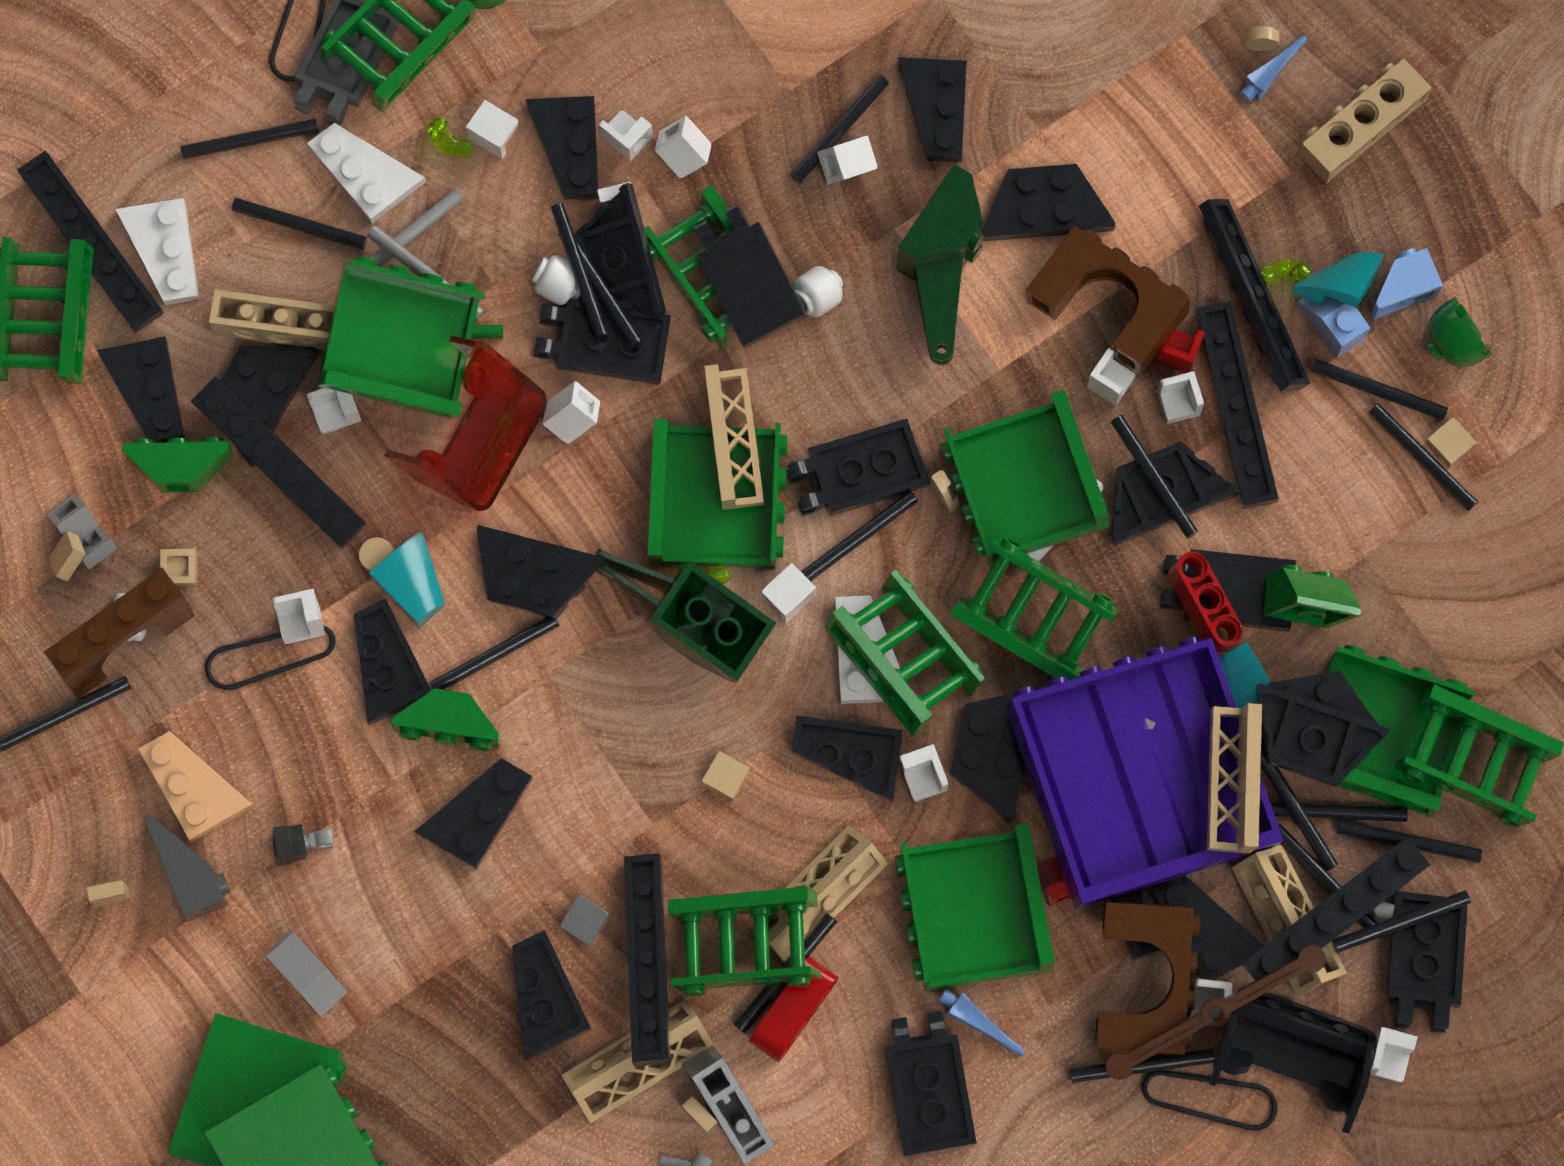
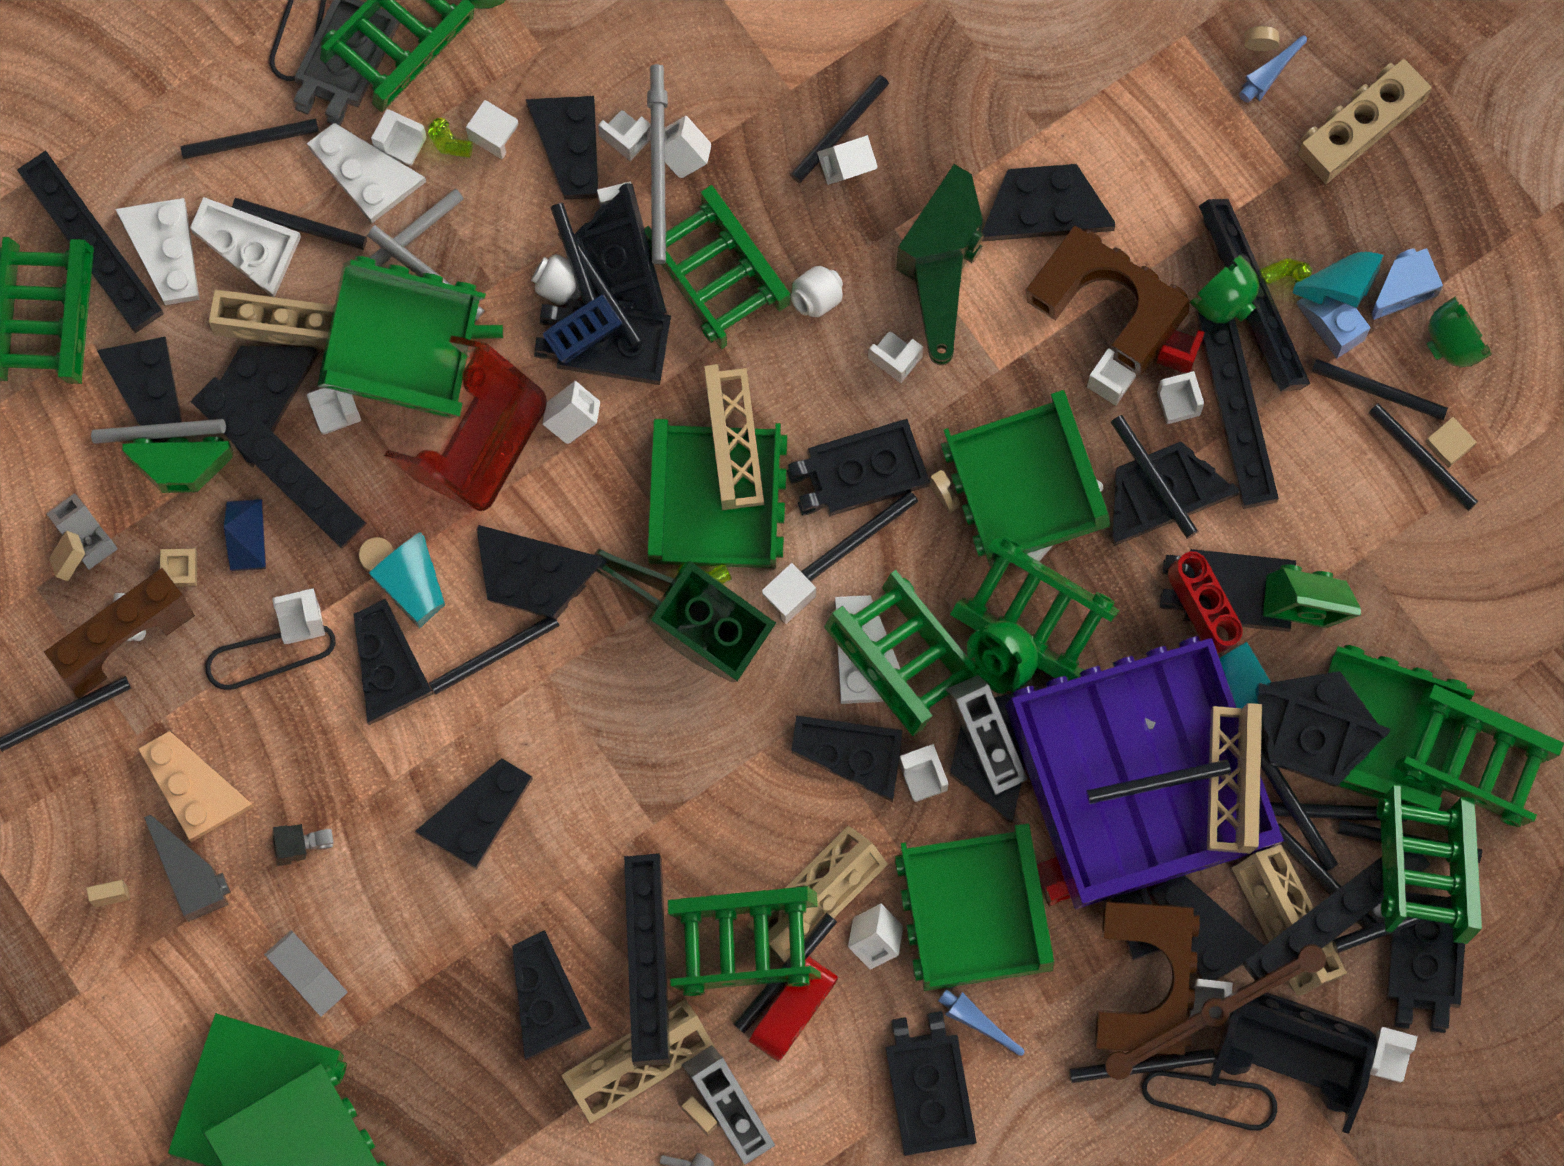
(158, 431): none -> light grey bar
(245, 535): none -> dark blue slope
(247, 242): none -> white wing
(399, 137): none -> white panel
(448, 719): green slope -> none
(563, 326): none -> dark blue slope
(585, 920): light grey slope -> none
(658, 100): none -> light grey bar
(725, 775): tan tile -> none
(748, 278): black tile -> none
(875, 936): none -> white panel
(896, 356): none -> white panel
(938, 104): black wing -> none
(987, 733): none -> dark grey slope
(1004, 655): none -> green cylinder
(1158, 781): none -> black bar
(1229, 293): none -> green cylinder
(1459, 852): none -> green fence

